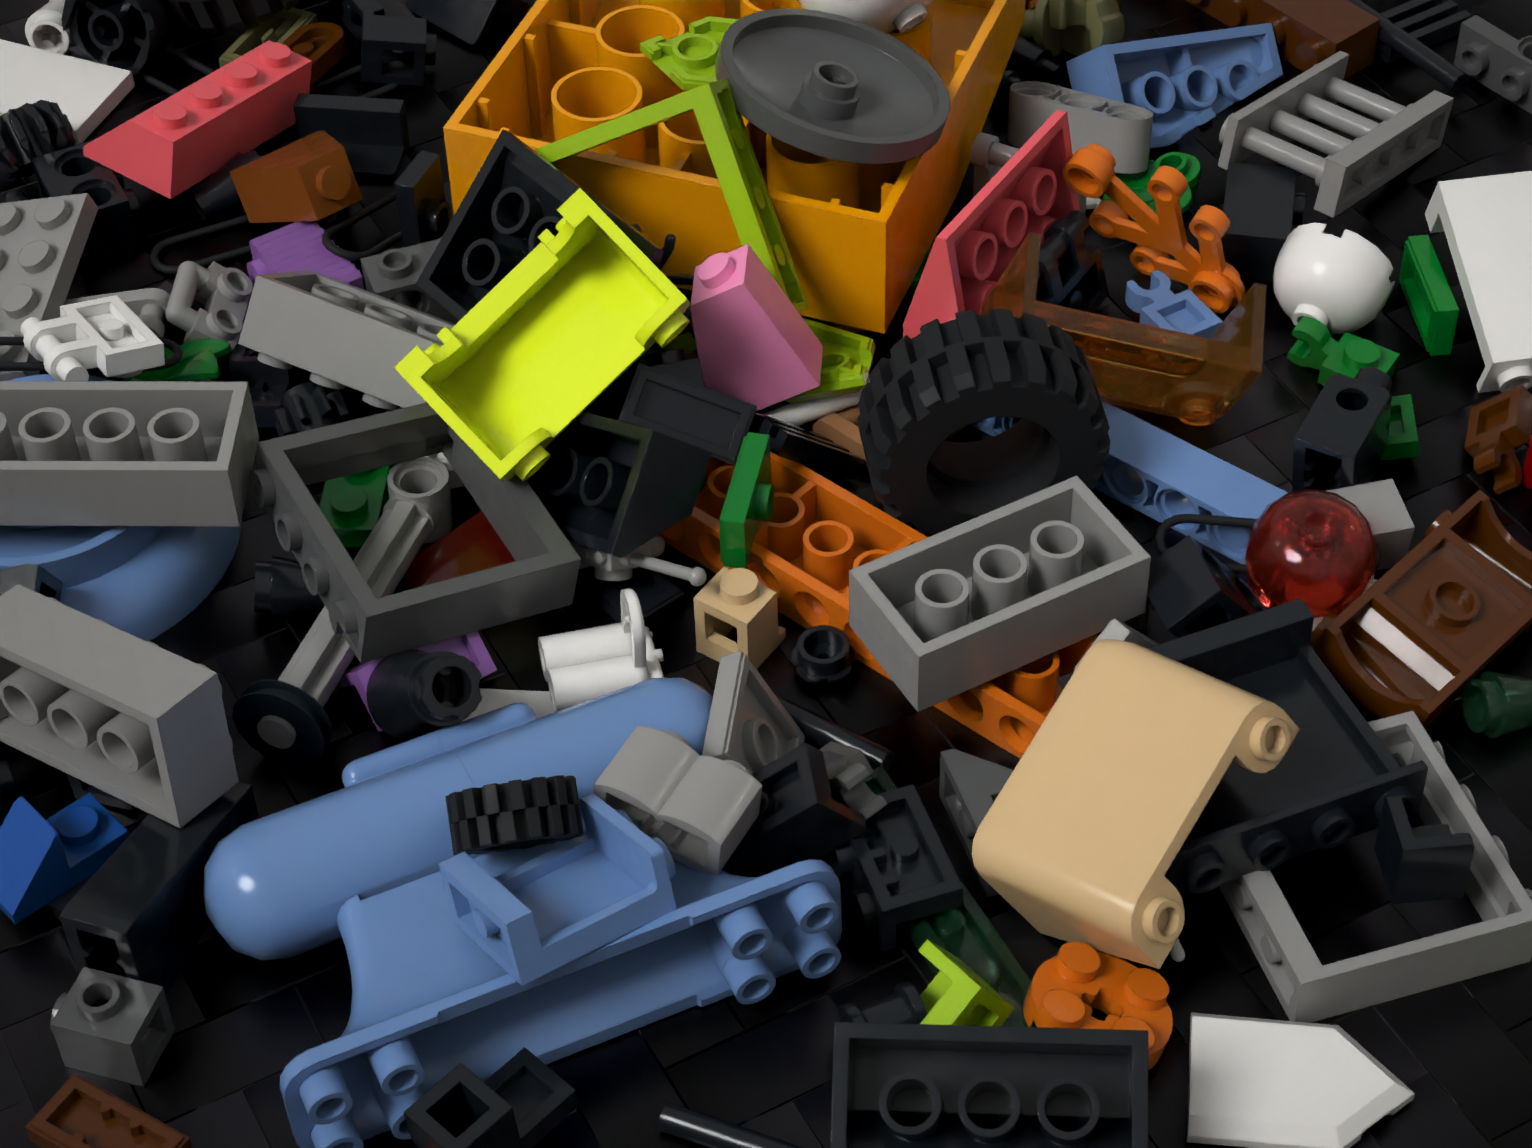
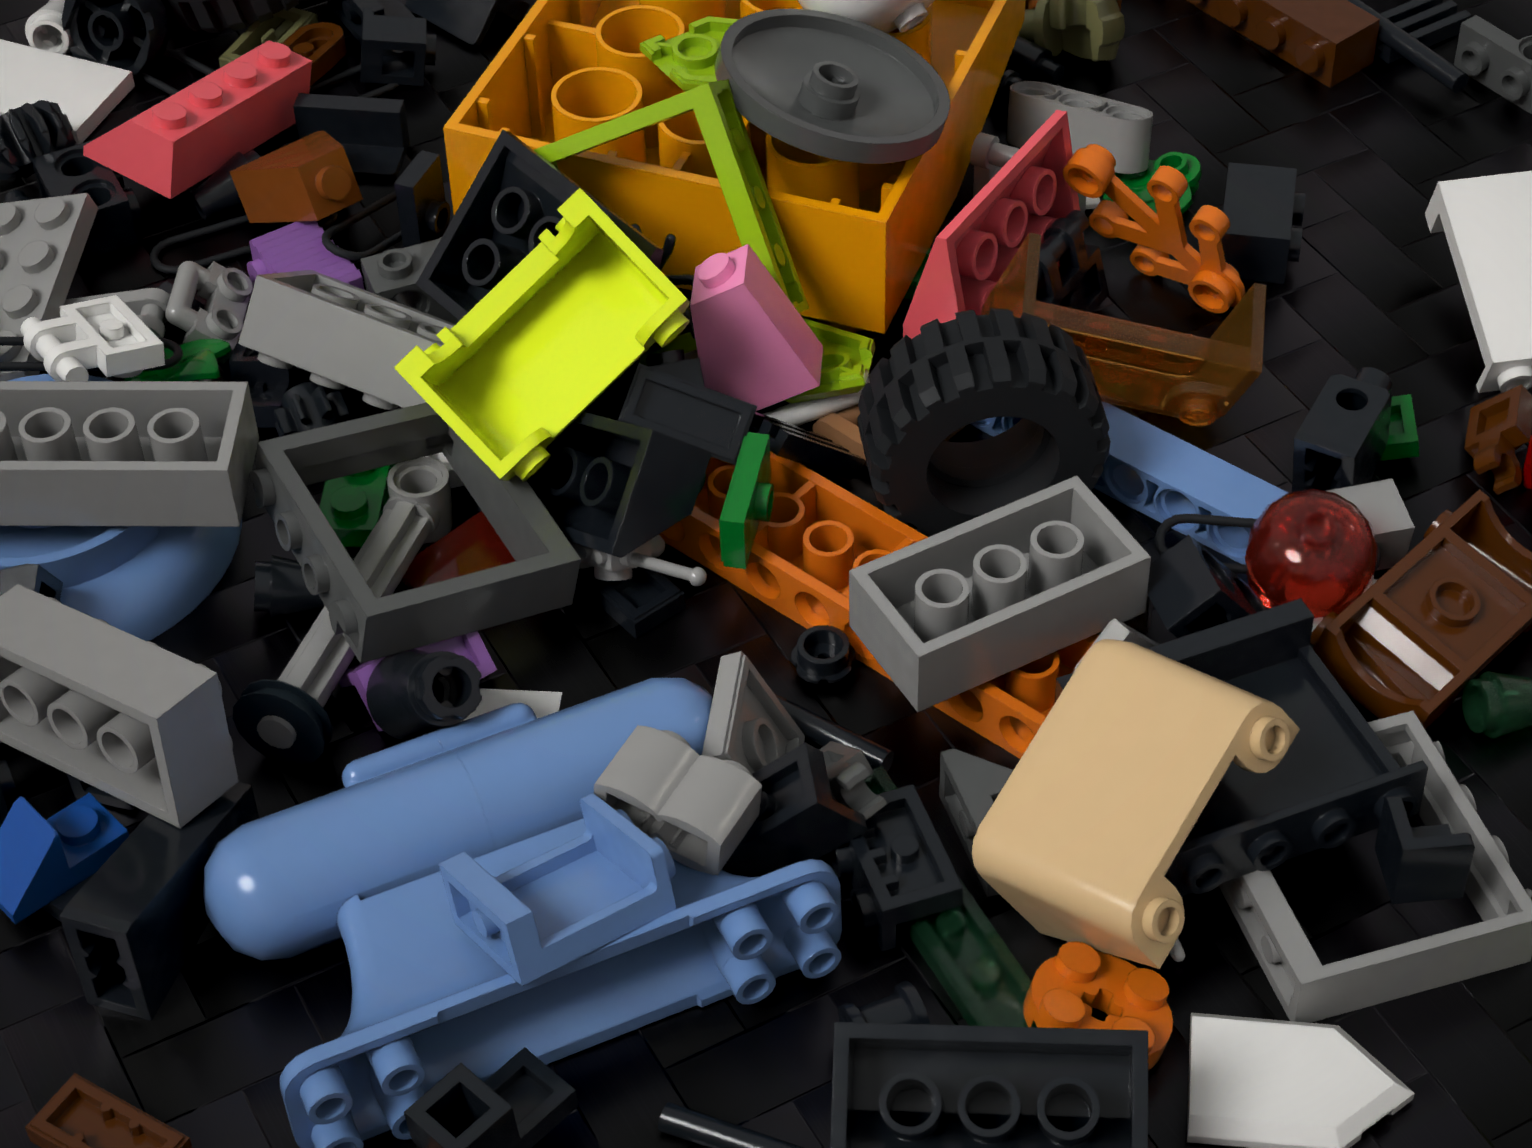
(112, 1026): dark grey brick -> none
(514, 815): black tyre -> none
(600, 658): white piece -> none
(738, 601): tan brick -> none
(959, 994): lime panel -> none
(1171, 311): medium blue plate -> none
(1181, 76): medium blue wedge -> none
(1331, 278): white cylinder -> none
(1339, 356): green plate -> none
(1351, 167): light grey fence -> none
(1428, 295): green tile -> none

